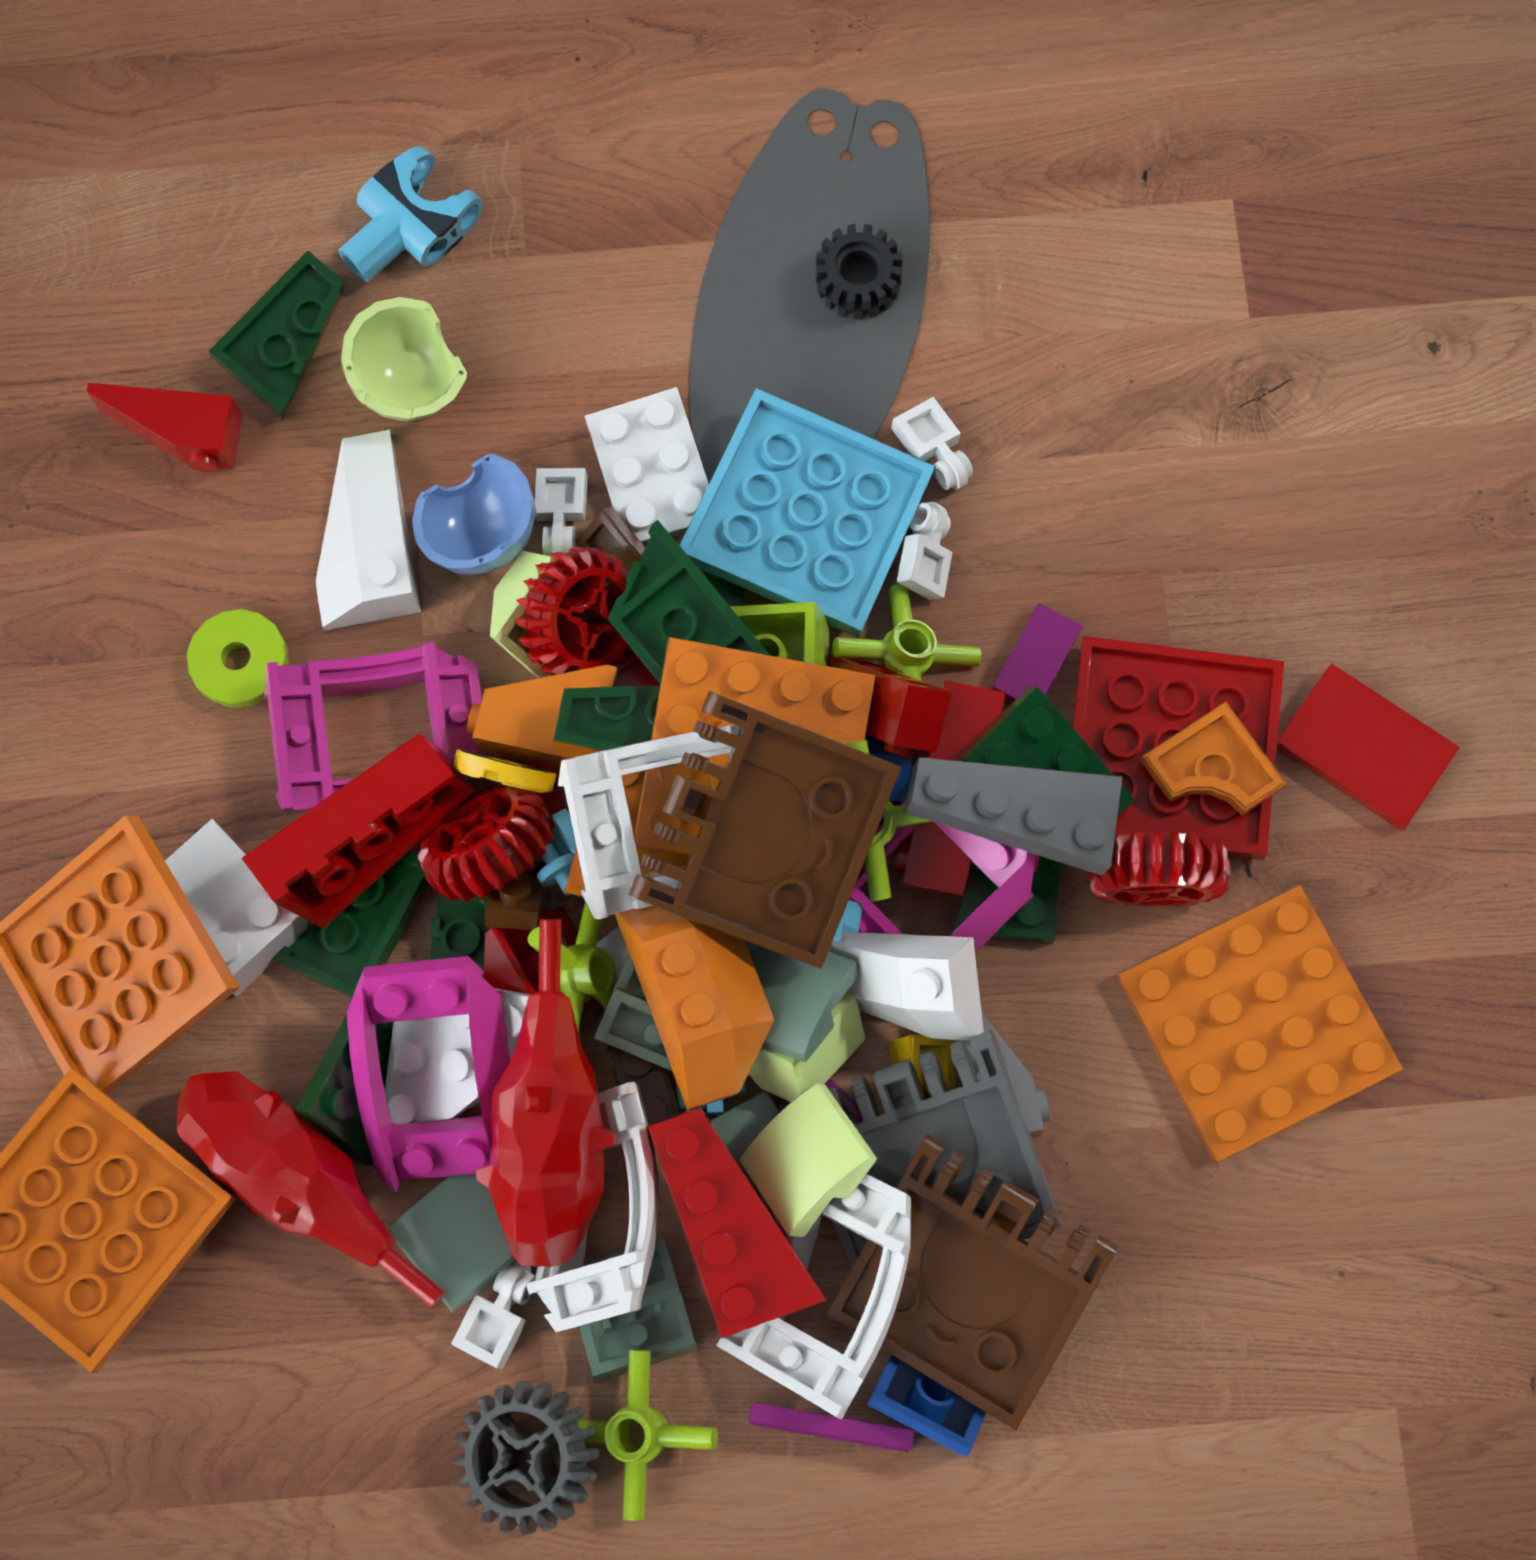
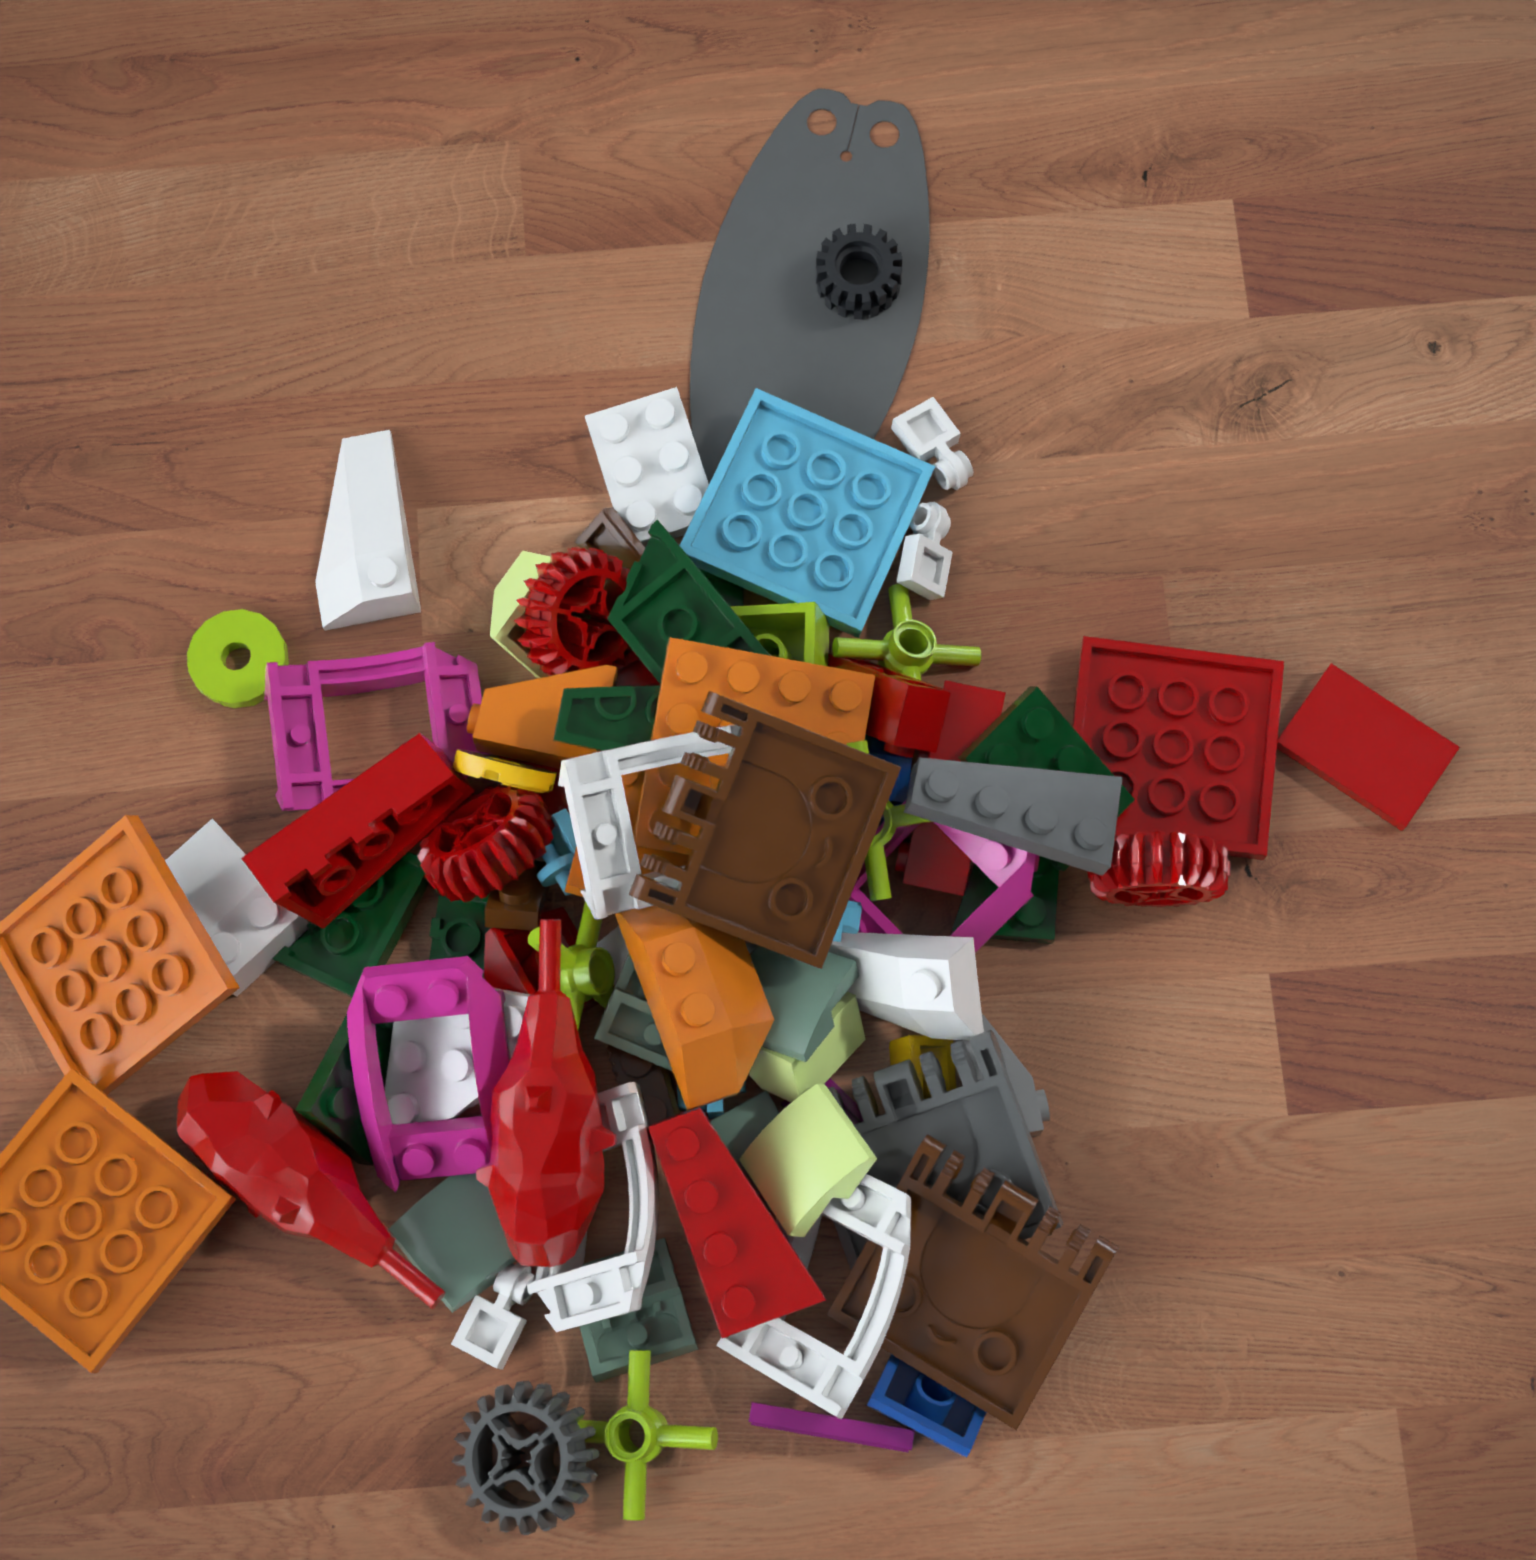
(188, 425): red slope -> none
(281, 333): dark green wing -> none
(400, 360): yellowish green cylinder -> none
(405, 219): medium azure connector -> none
(476, 522): medium blue cylinder -> none
(560, 498): white plate -> none
(1038, 653): magenta tile -> none
(1216, 760): orange tile -> none
(1258, 1024): orange plate -> none

